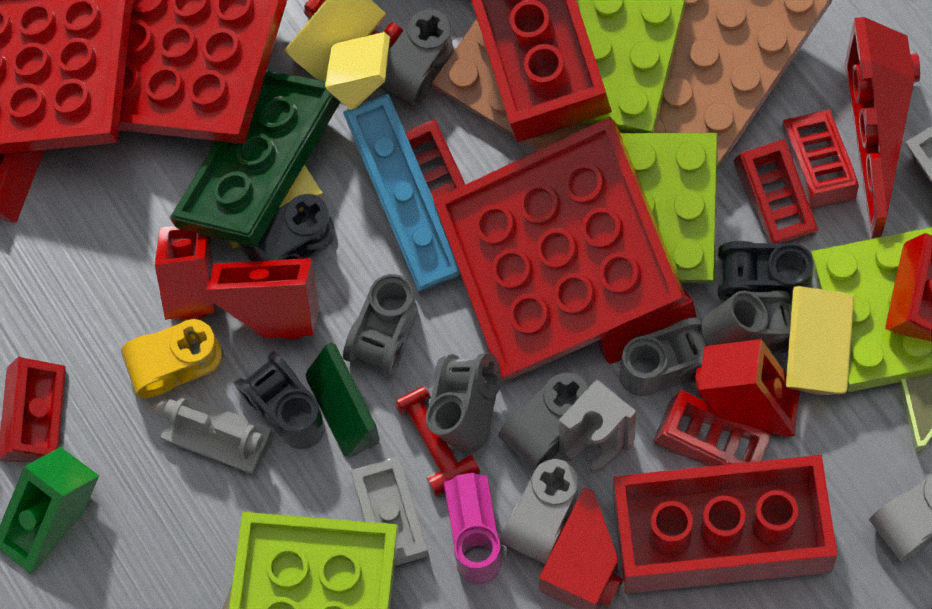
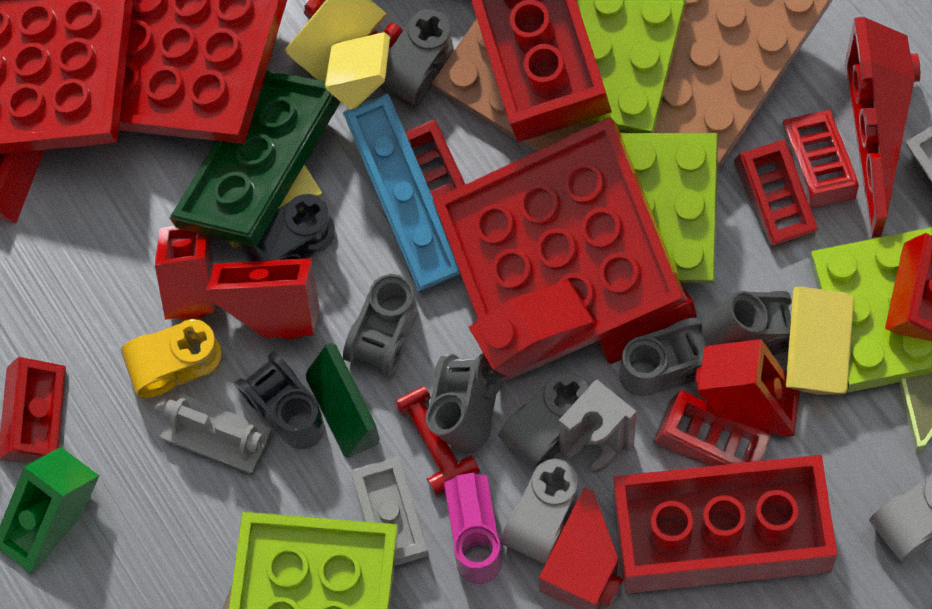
(530, 327): none -> red slope
(761, 267): black piece -> none

